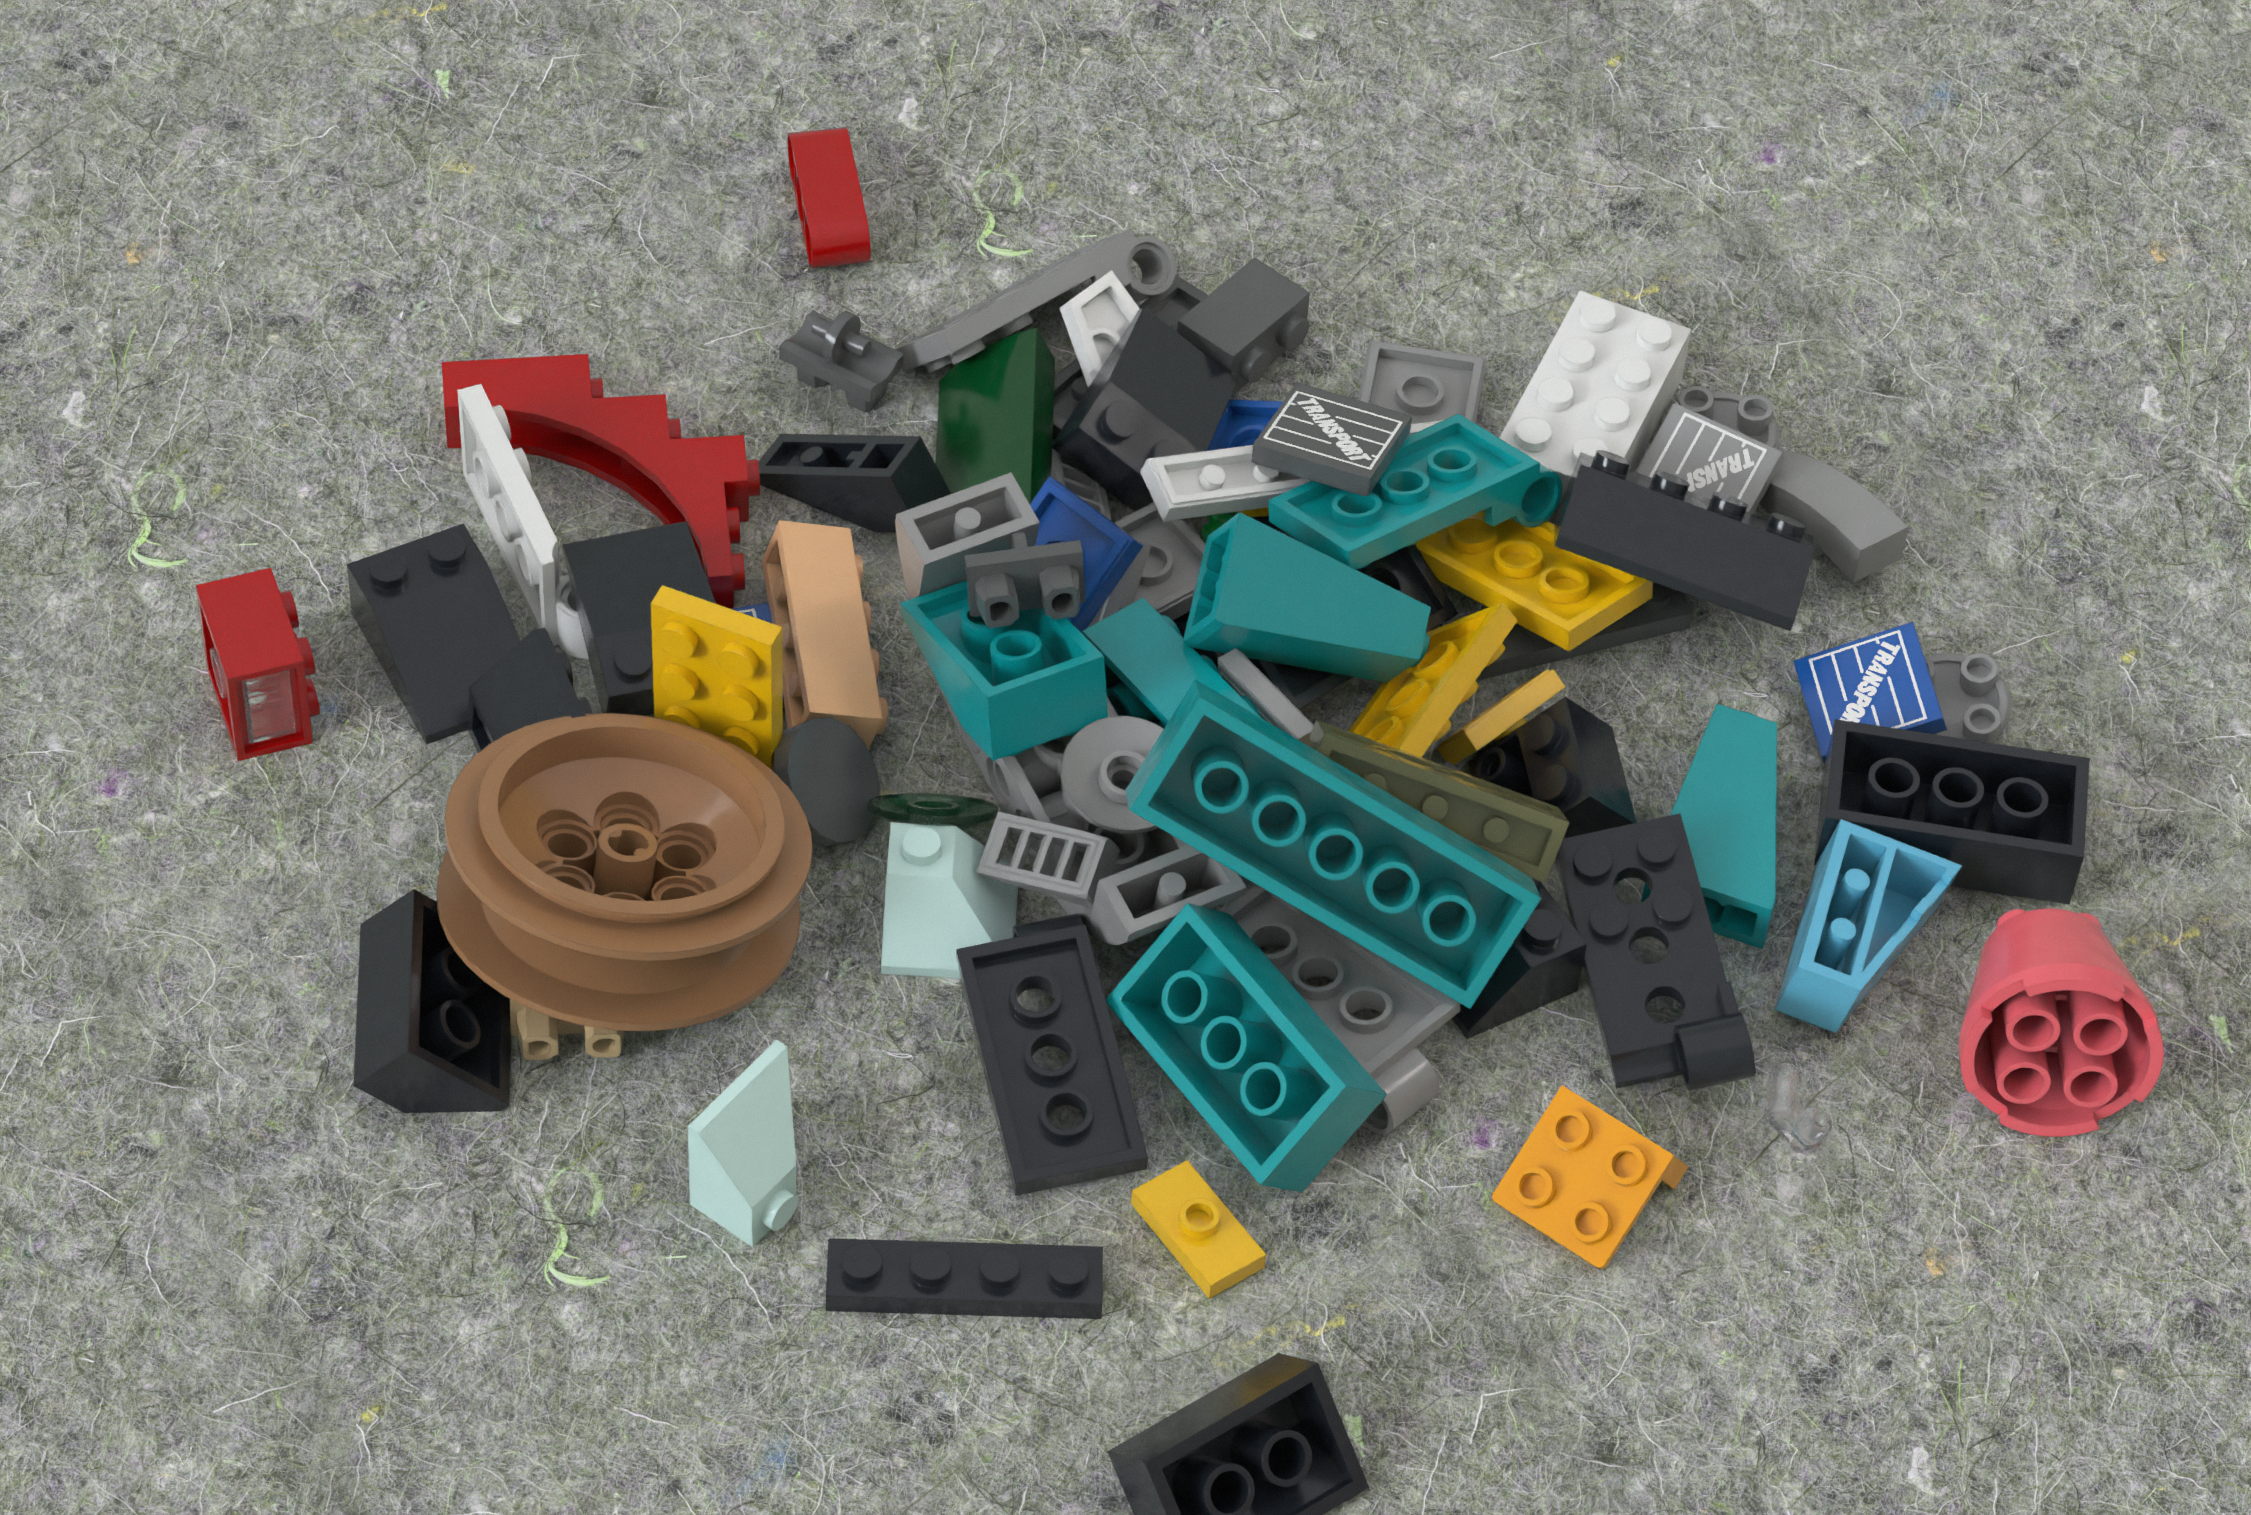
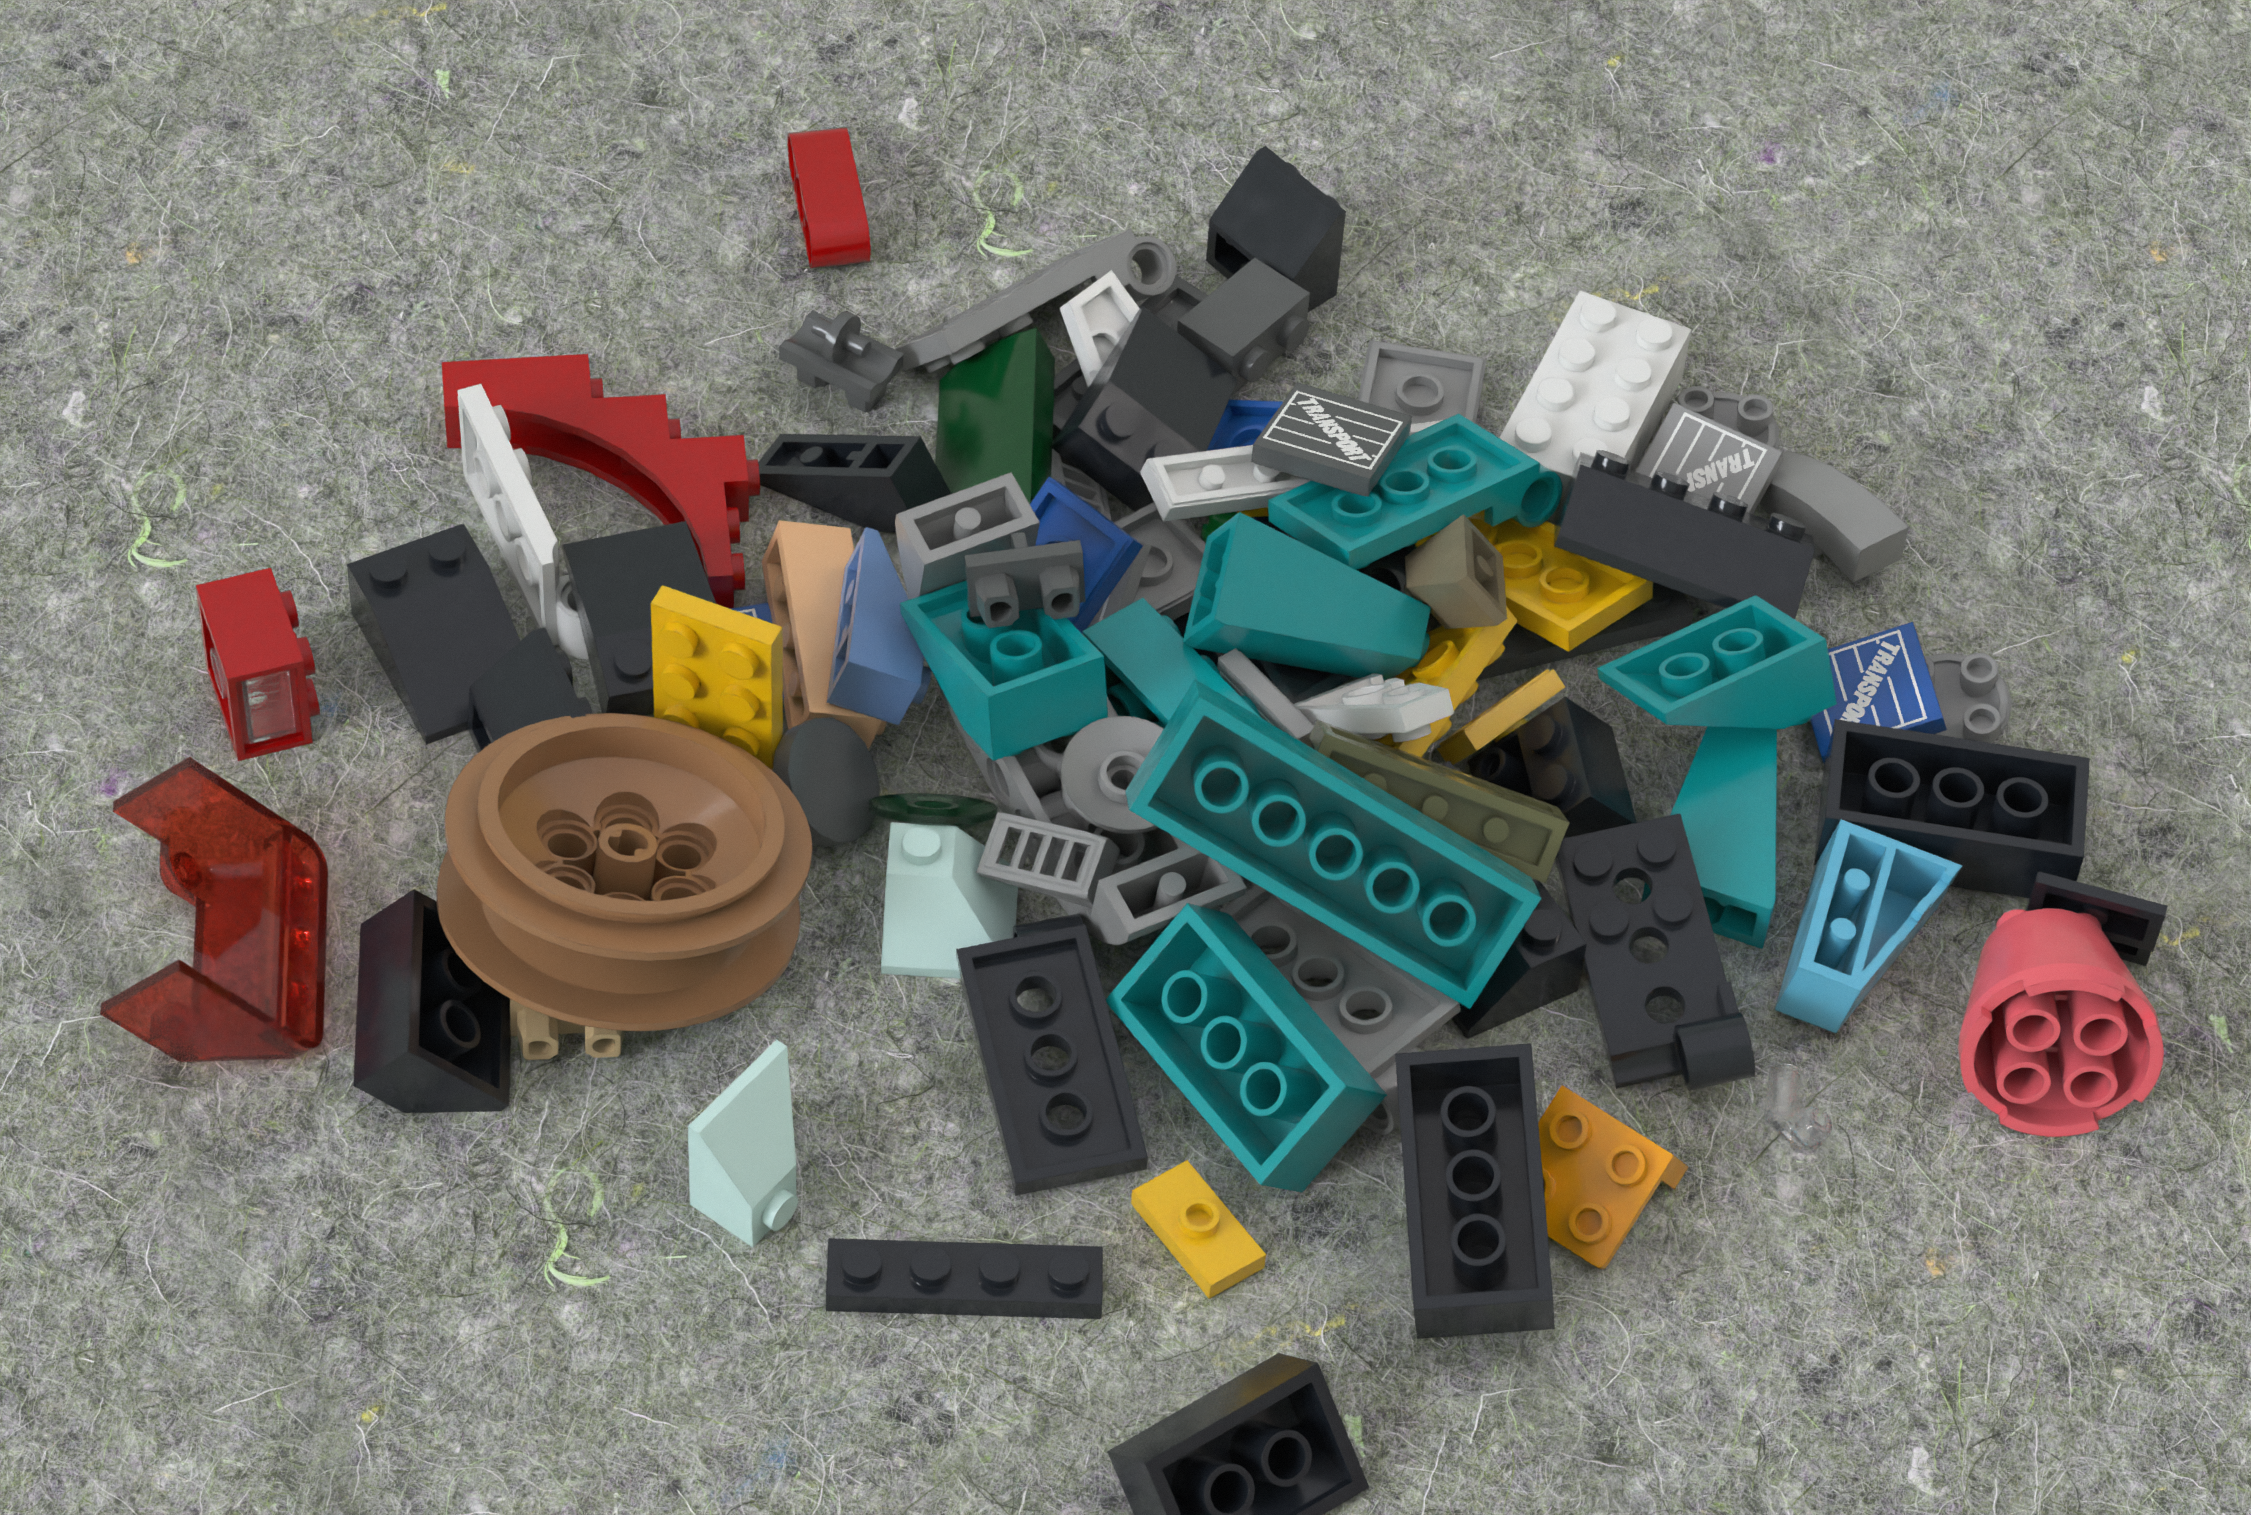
(257, 925): none -> clear red windscreen
(875, 656): none -> medium blue slope
(1281, 222): none -> black slope
(1380, 707): none -> white wing
(1458, 577): none -> dark tan slope
(1474, 1191): none -> black brick
(1730, 671): none -> teal slope
(2126, 920): none -> black slope

